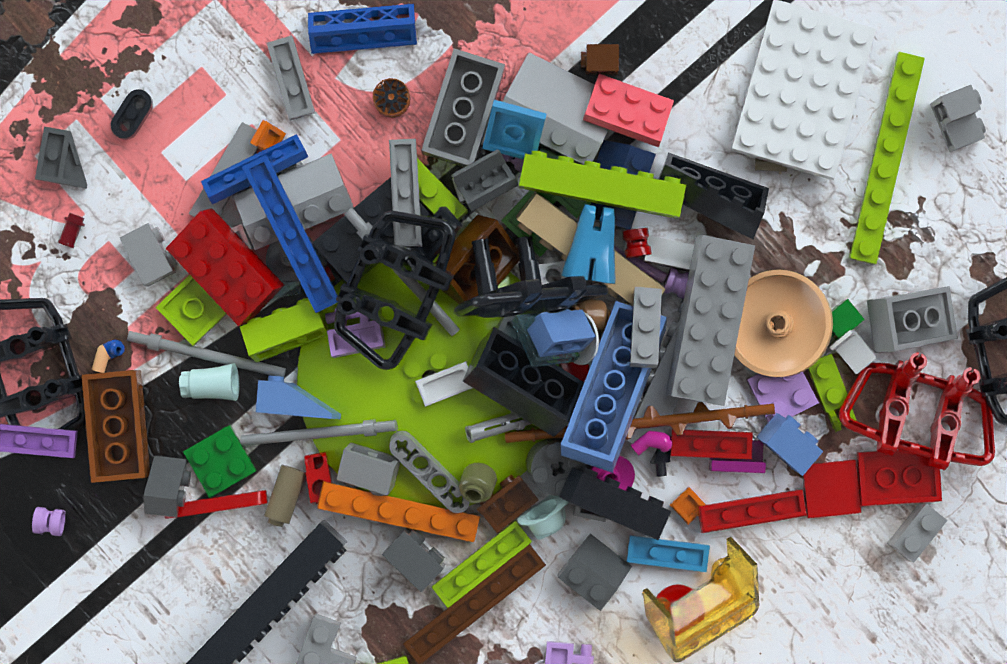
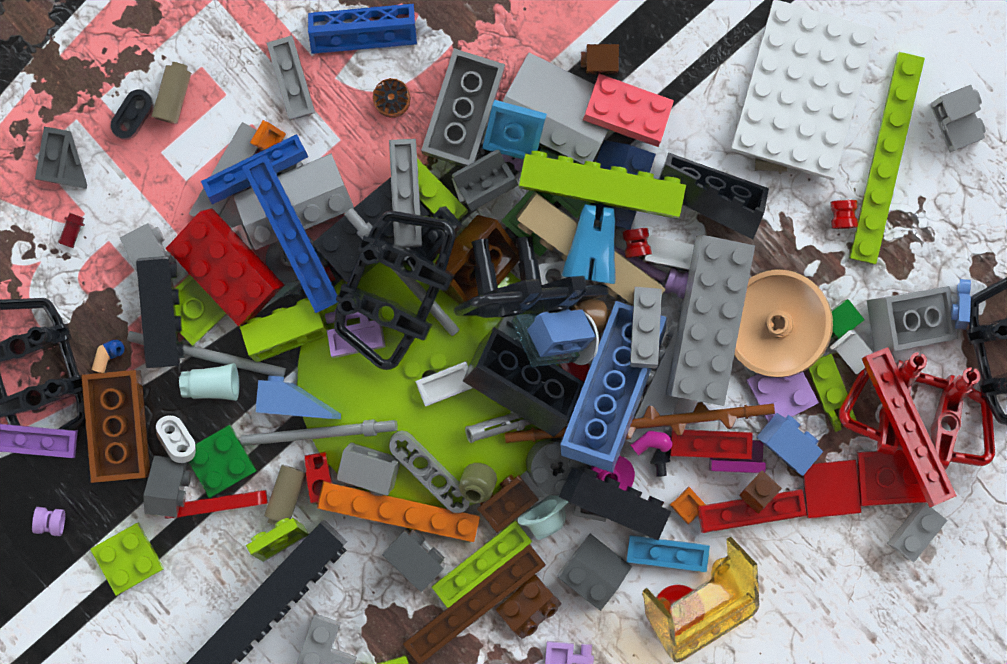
(127, 558): none -> lime plate
(159, 311): none -> black brick
(171, 93): none -> dark tan brick
(177, 441): none -> white plate
(284, 535): none -> lime plate
(528, 607): none -> reddish brown bracket
(760, 491): none -> reddish brown brick
(844, 214): none -> red wheel
(908, 427): none -> plate
(961, 310): none -> medium blue plate

